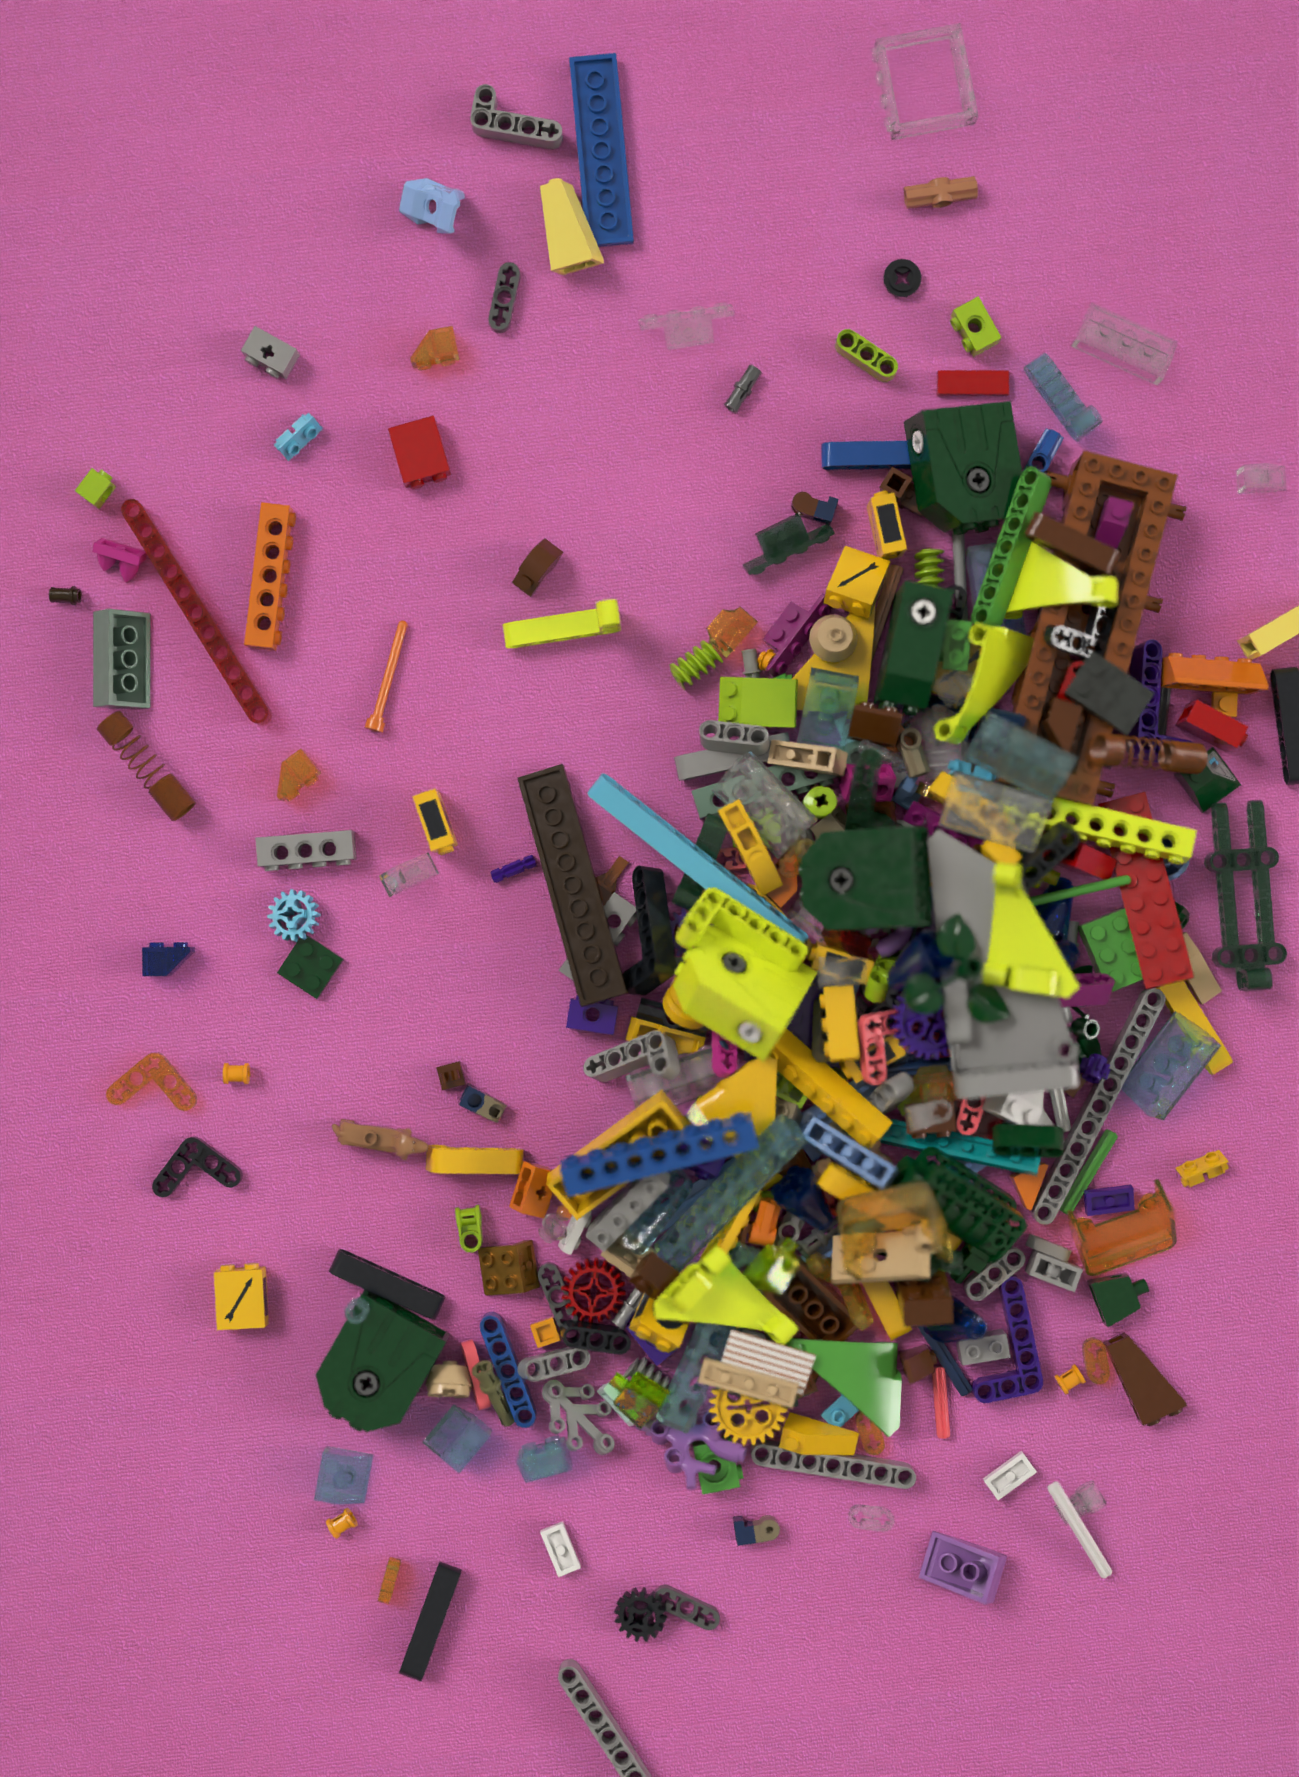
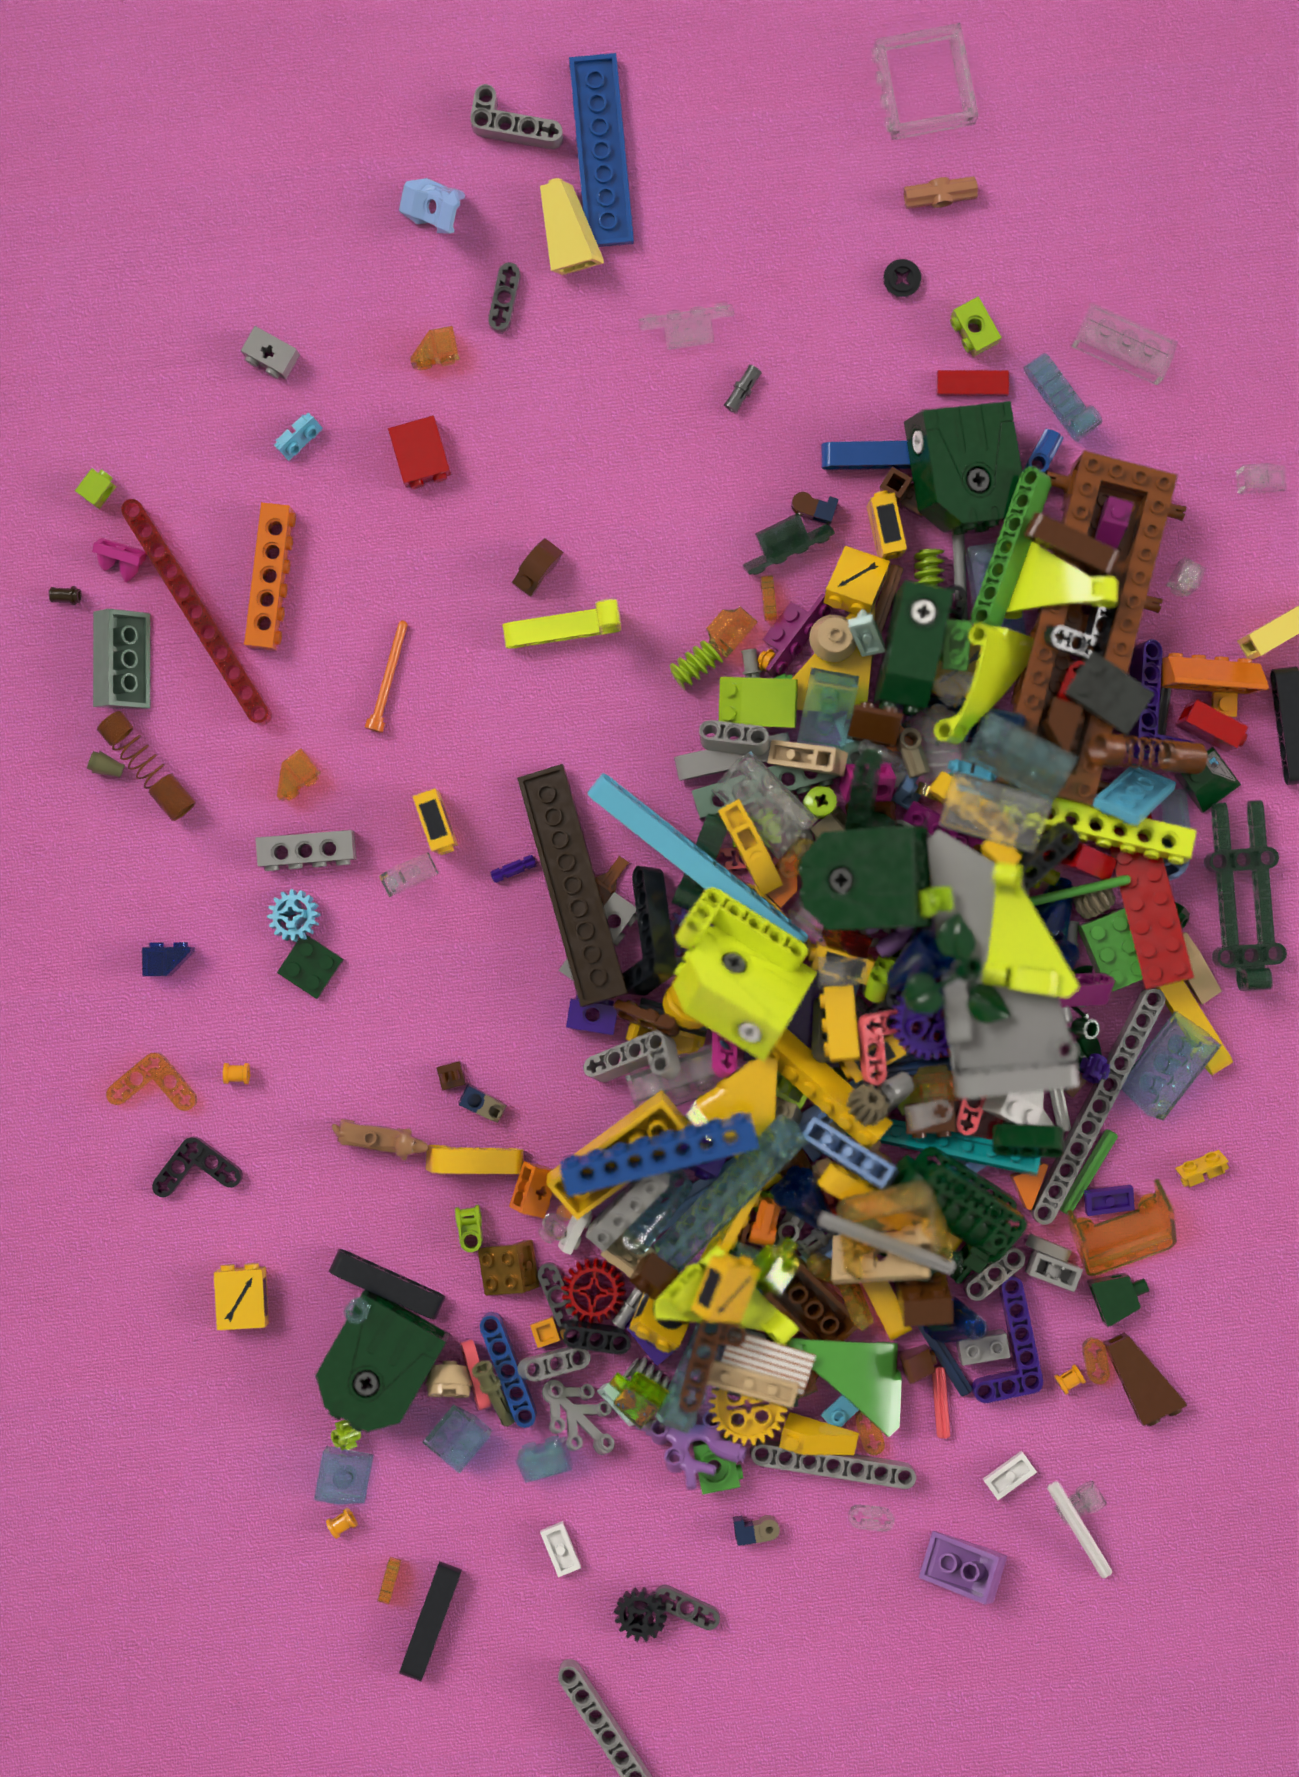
(105, 765): none -> olive cone
(345, 1436): none -> lime gear
(647, 1018): none -> reddish brown hinge
(705, 1363): none -> reddish brown beam
(726, 1288): none -> yellow brick
(768, 598): none -> clear yellow beam
(860, 345): lime beam -> none
(866, 634): none -> light aqua tile
(867, 1104): none -> dark tan gear
(885, 1243): none -> light grey axle
(936, 900): none -> lime bracket
(1094, 903): none -> dark tan gear
(1134, 794): none -> medium azure plate
(1176, 809): none -> clear light blue tile
(1186, 577): none -> clear slope

